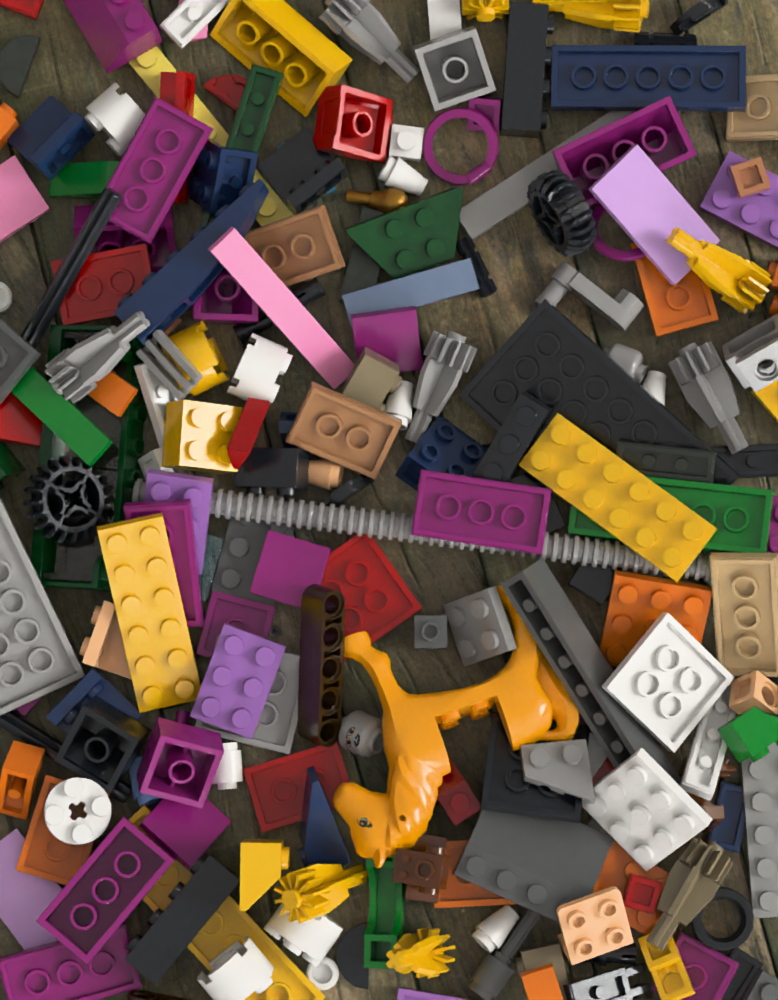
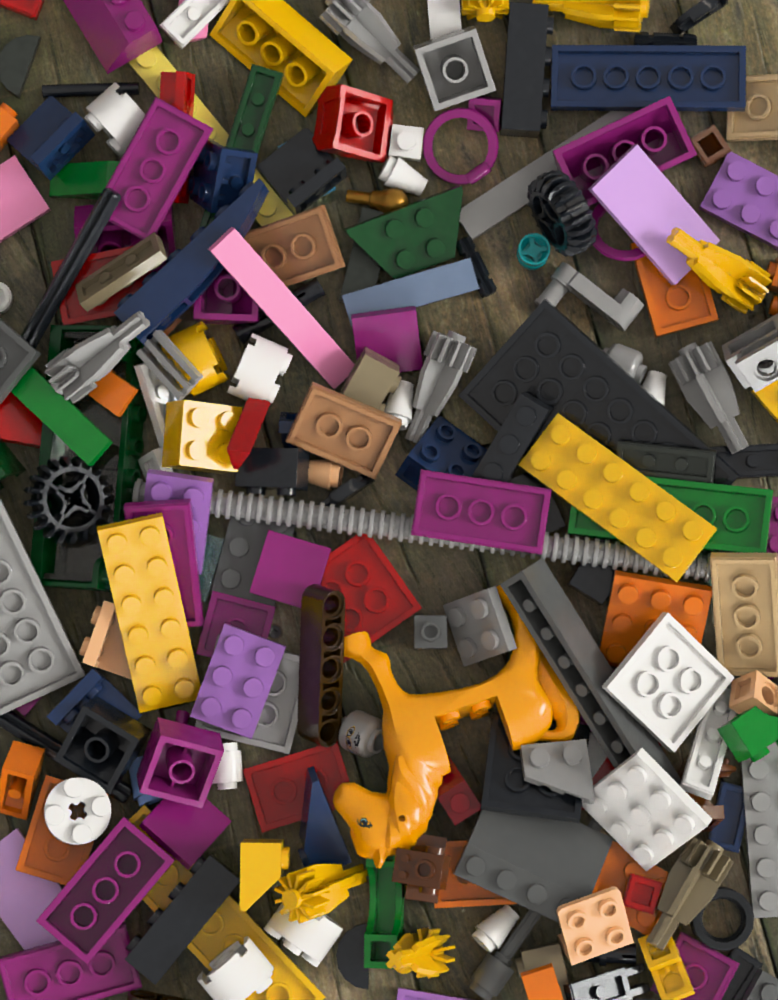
(86, 90): none -> black bar
(121, 272): none -> dark tan plate
(227, 89): red tile -> none
(324, 975): white tile -> none
(536, 247): none -> teal wheel
(710, 146): none -> reddish brown slope
(749, 177): nougat tile -> none

